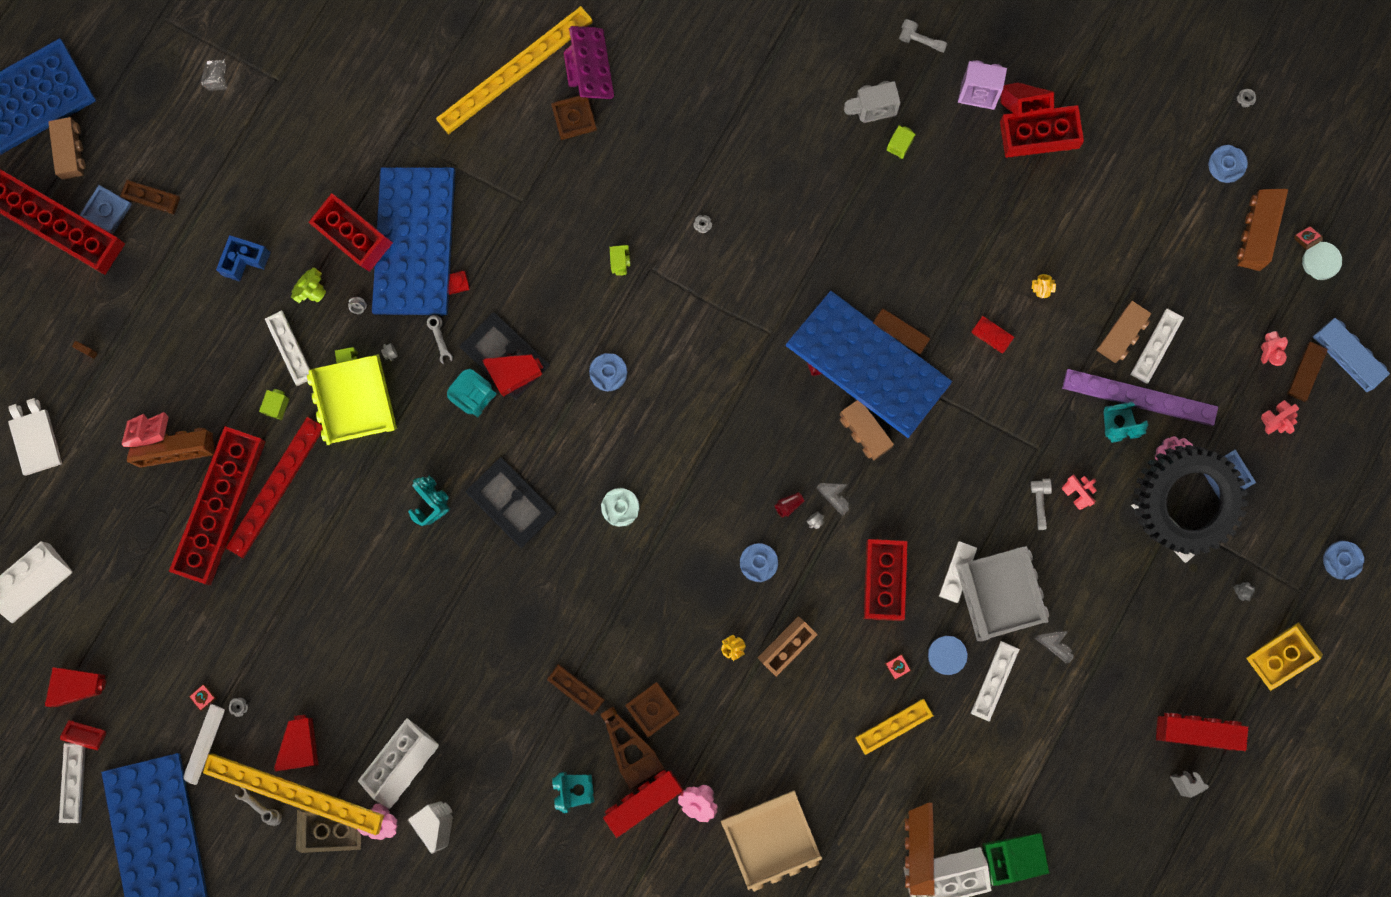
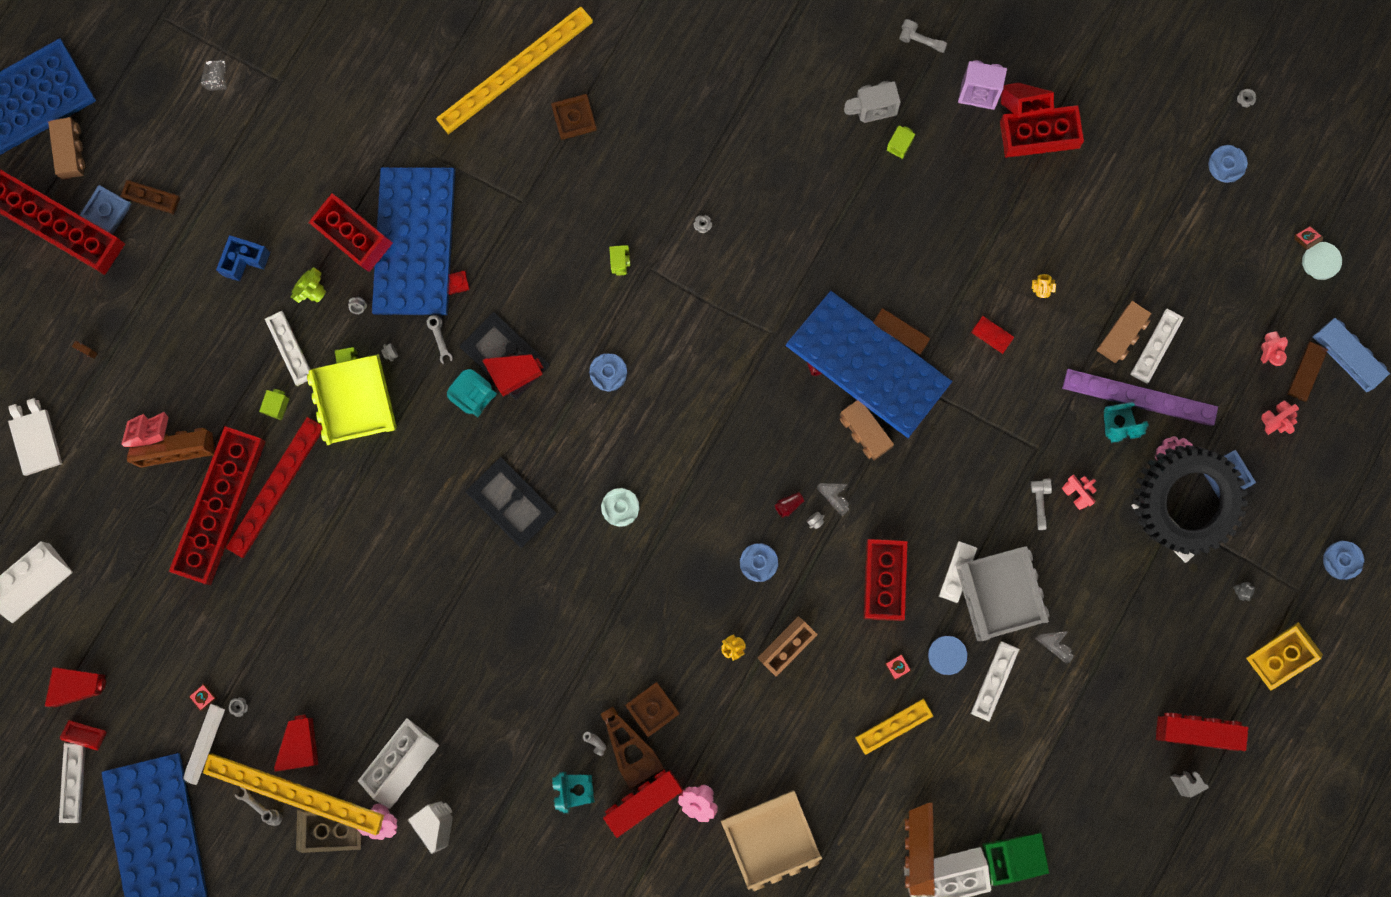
(435, 499): teal piece -> none
(575, 689): reddish brown tile -> none
(588, 63): magenta bracket -> none
(595, 740): none -> light grey arm
(1262, 228): dark orange slope -> none

